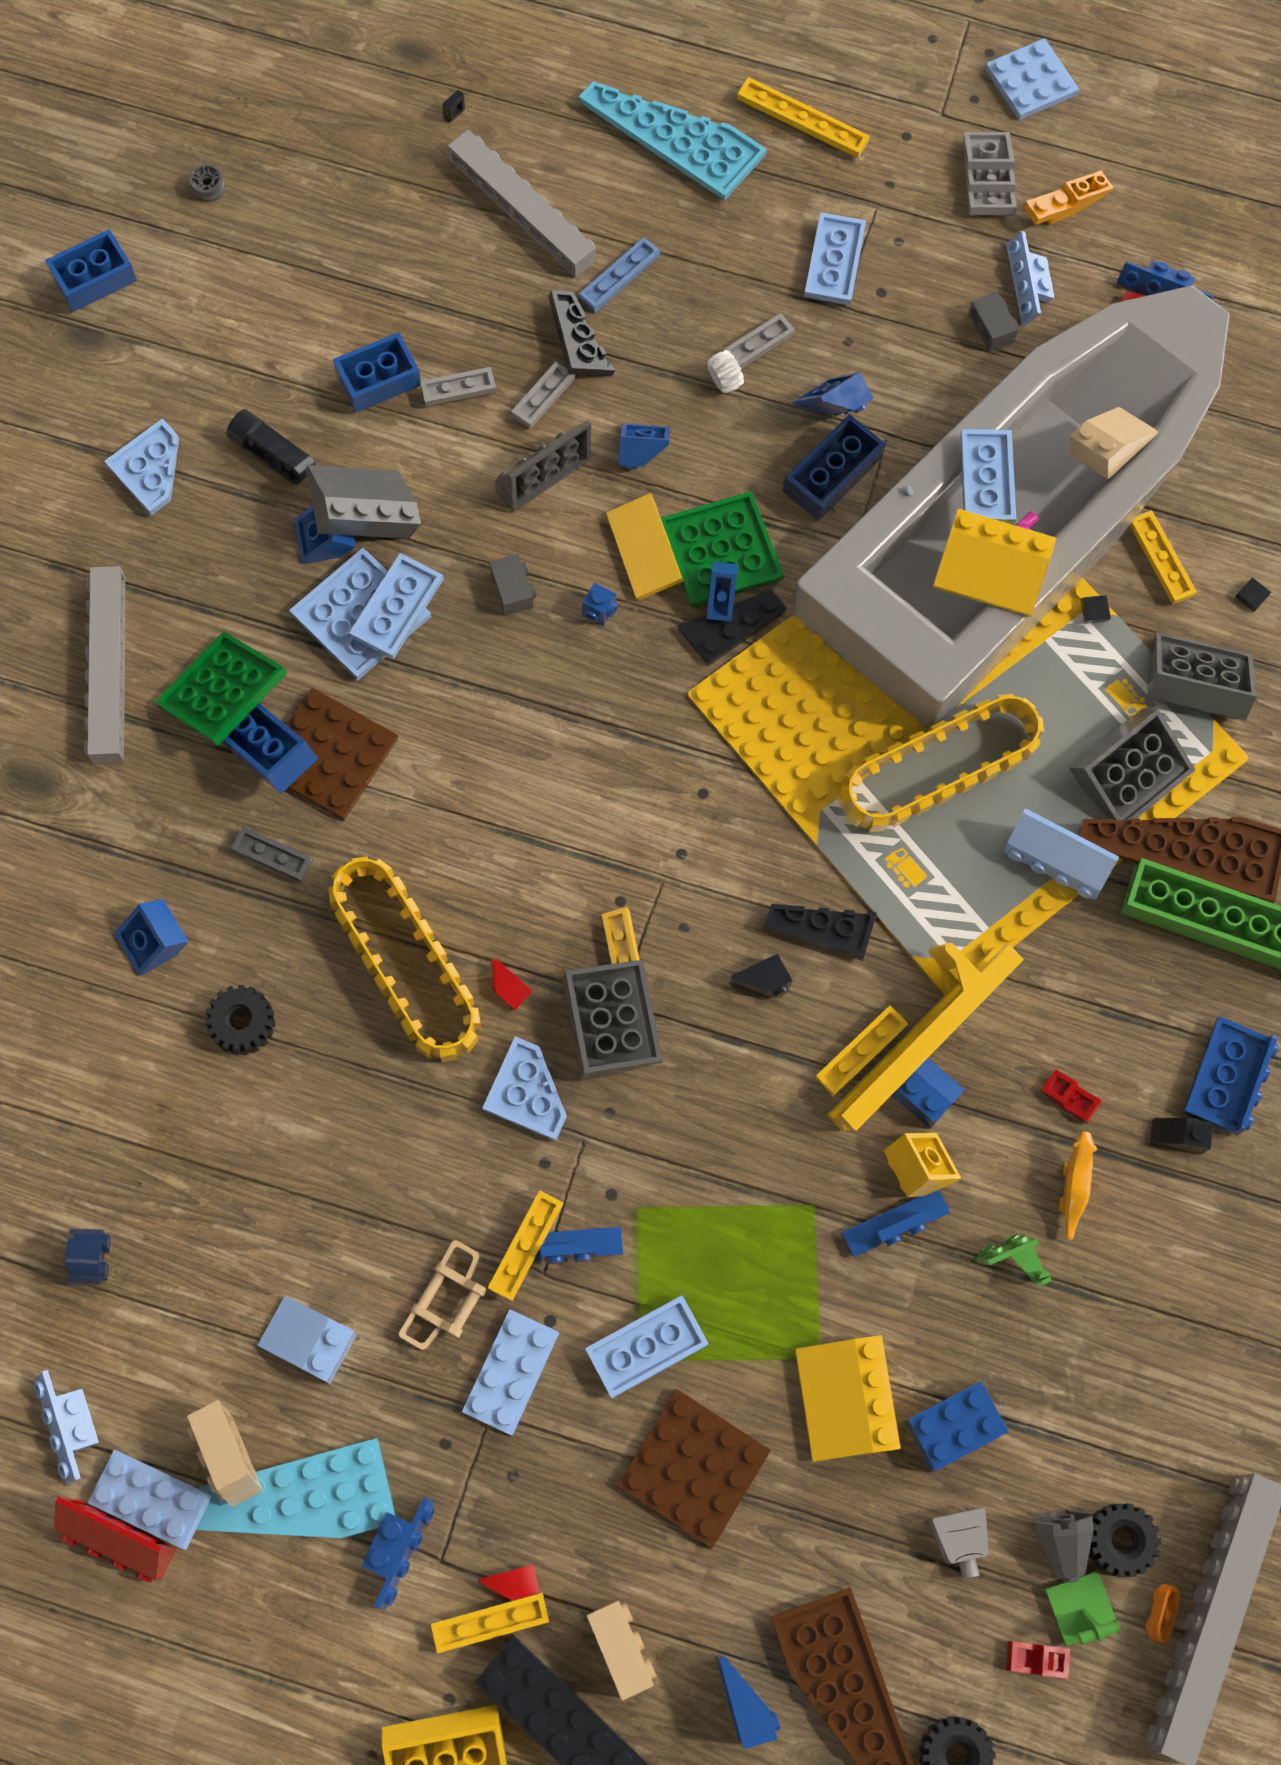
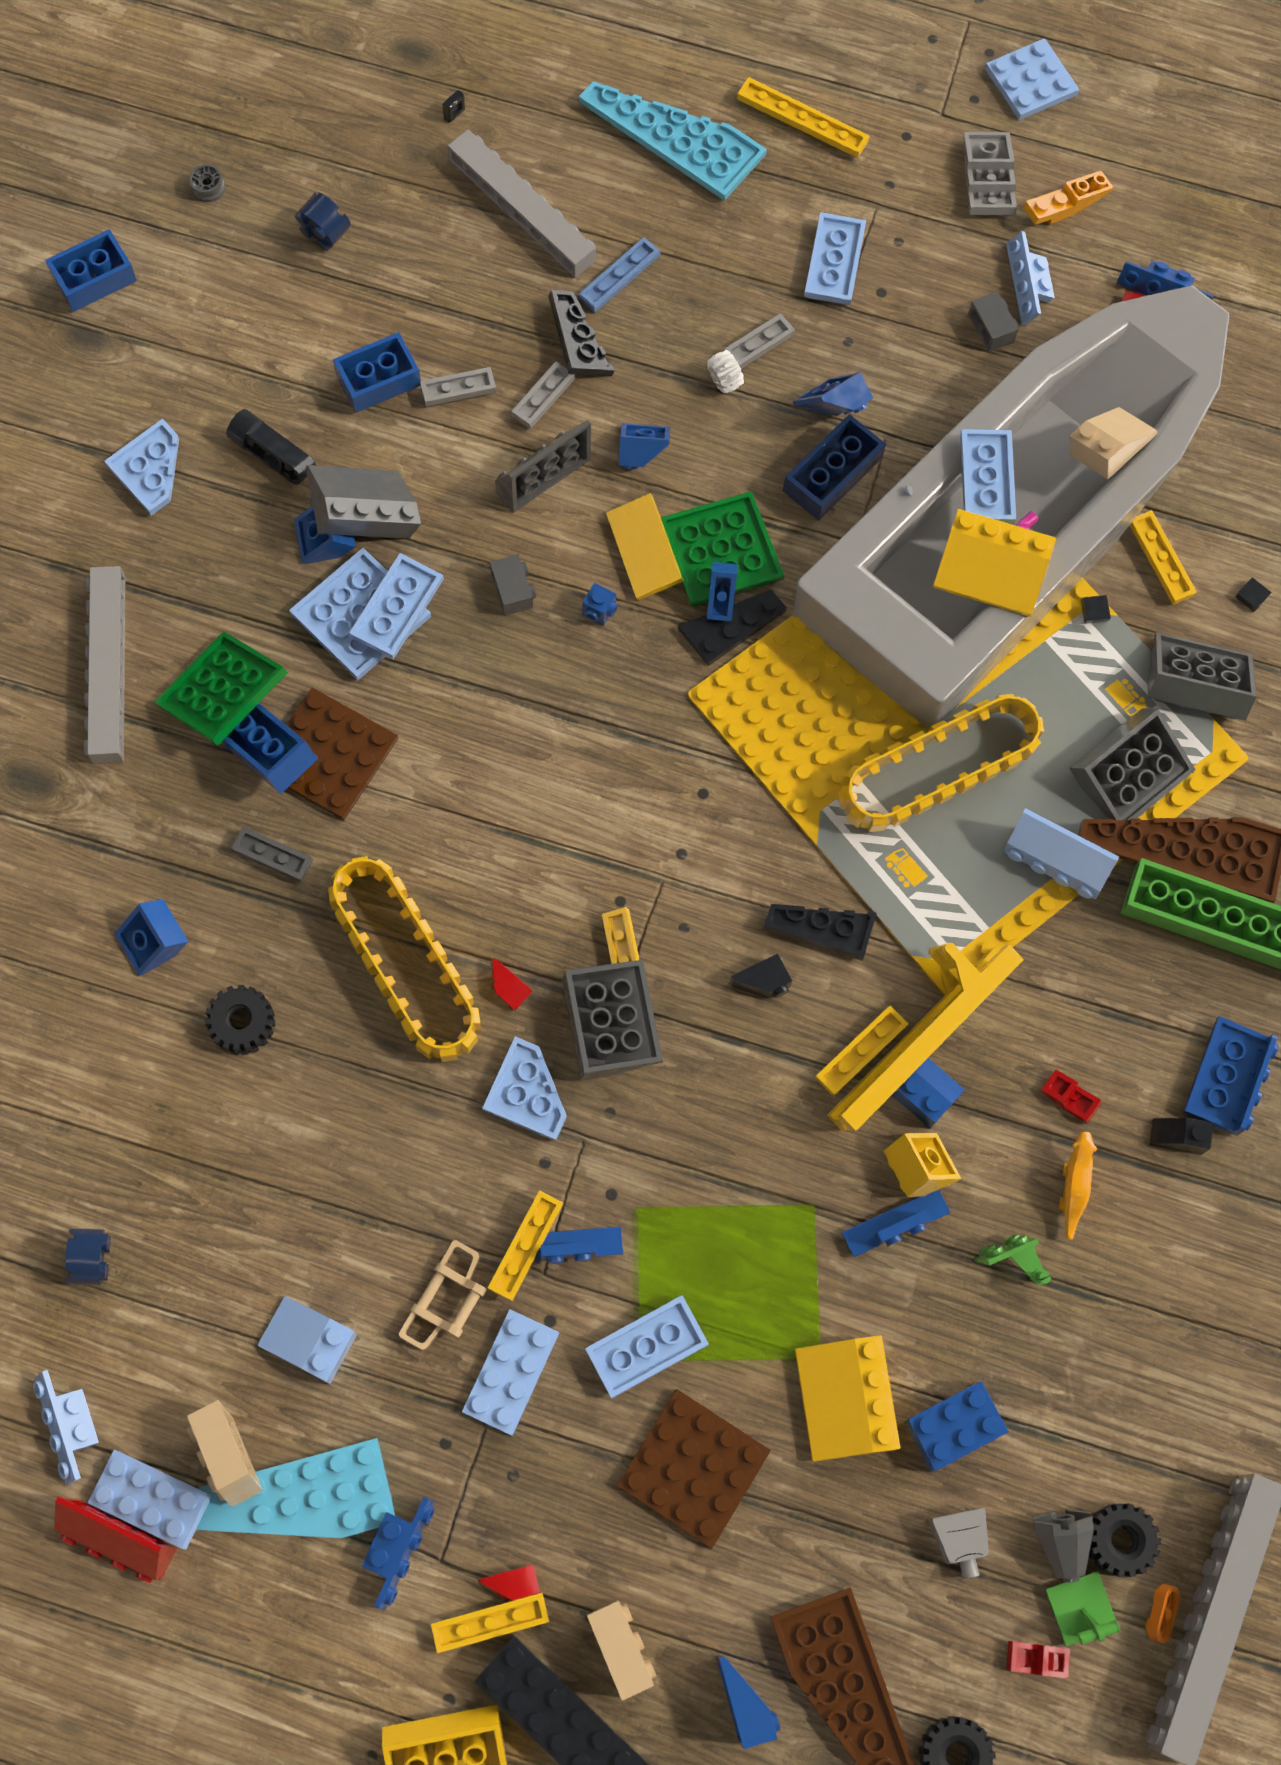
(322, 220): none -> dark blue brick

